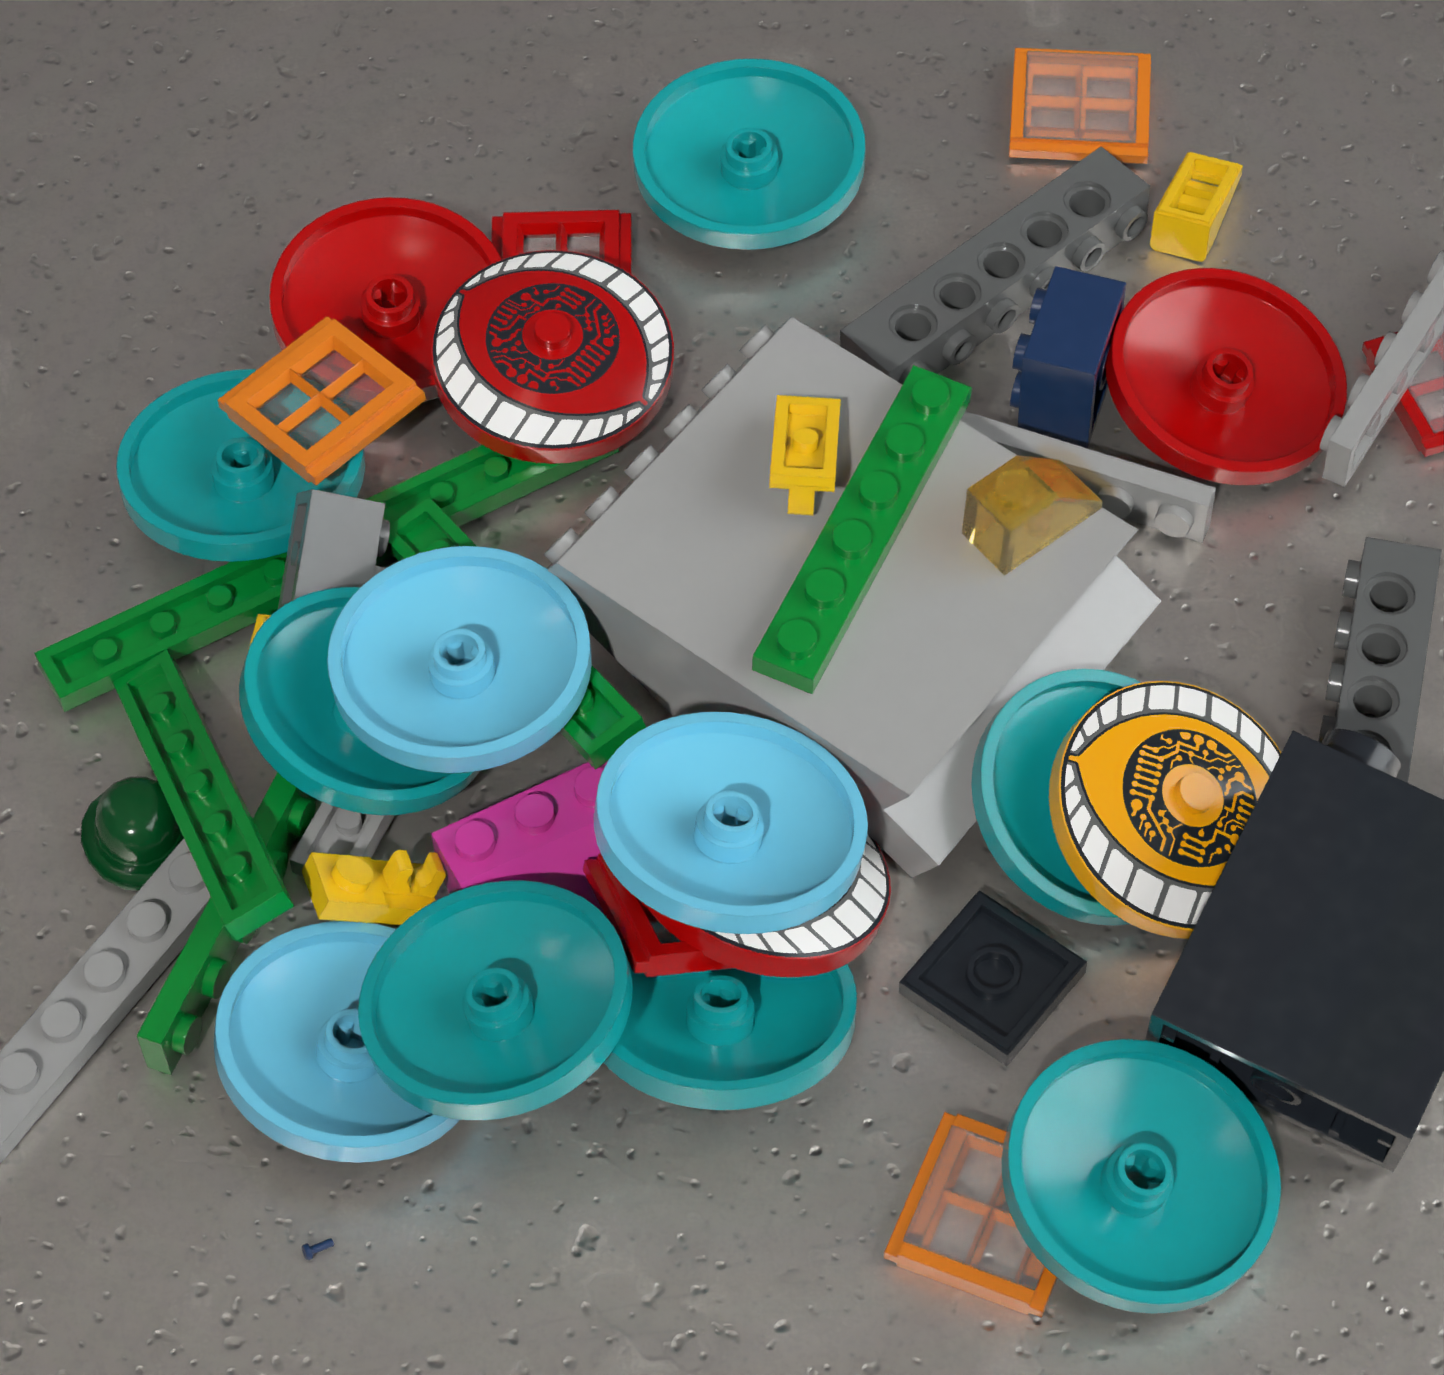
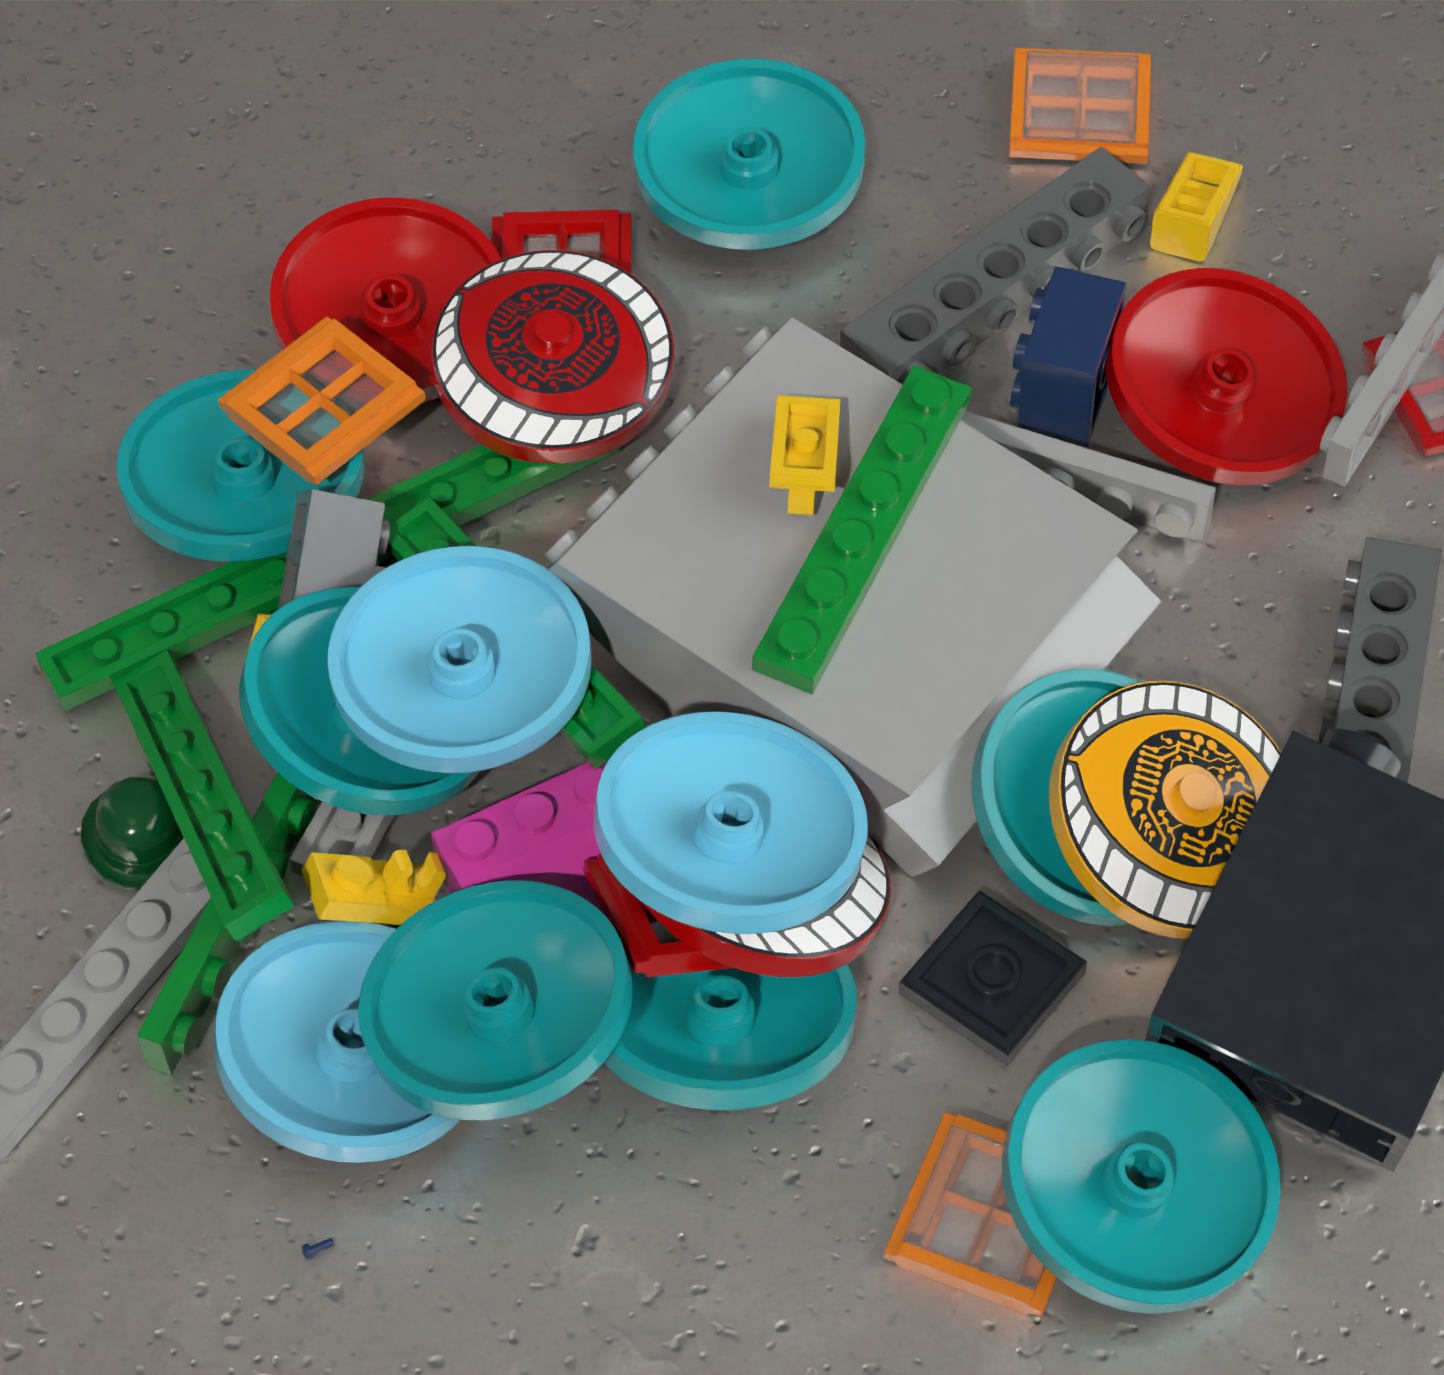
(1025, 509): clear yellow slope -> none

